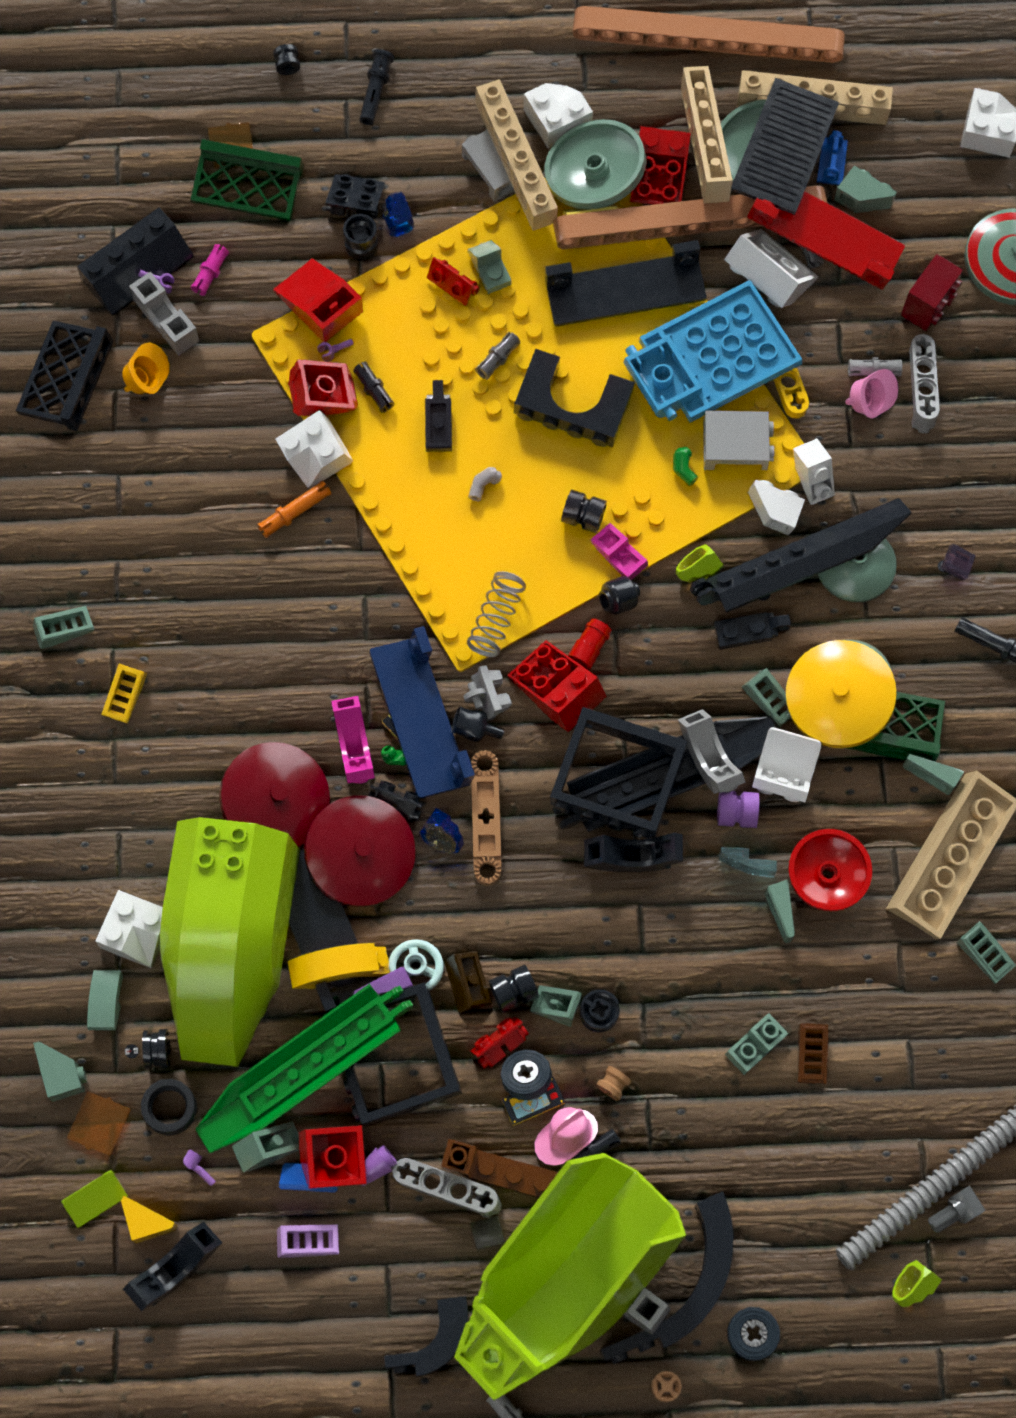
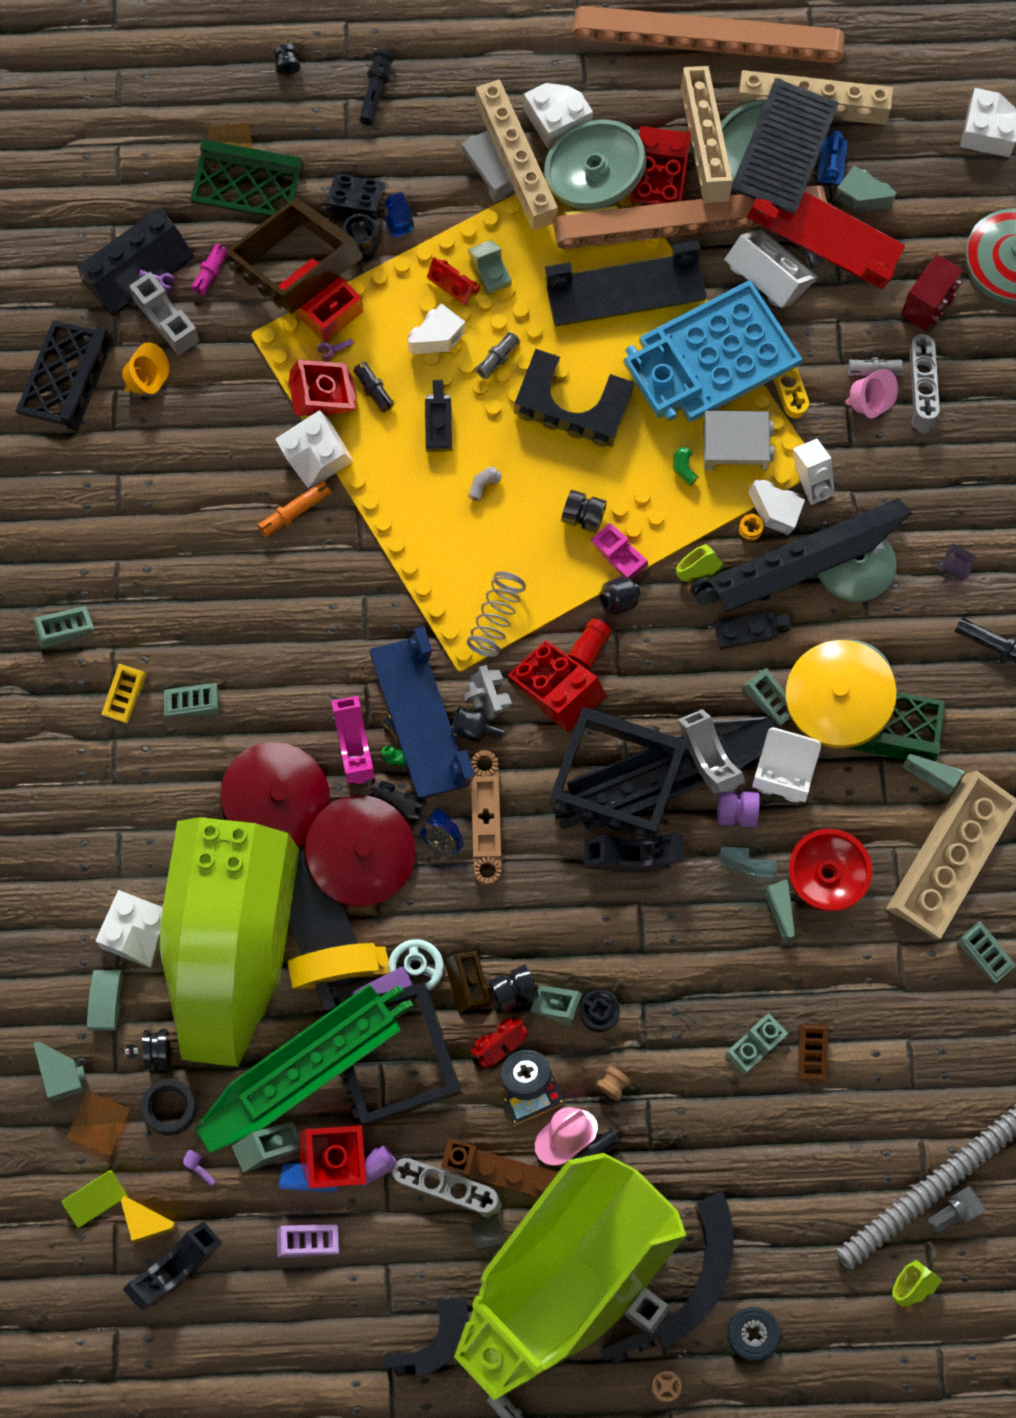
(190, 691): none -> sand green slope
(275, 229): none -> dark brown window
(437, 333): none -> white slope
(743, 530): none -> light orange bush

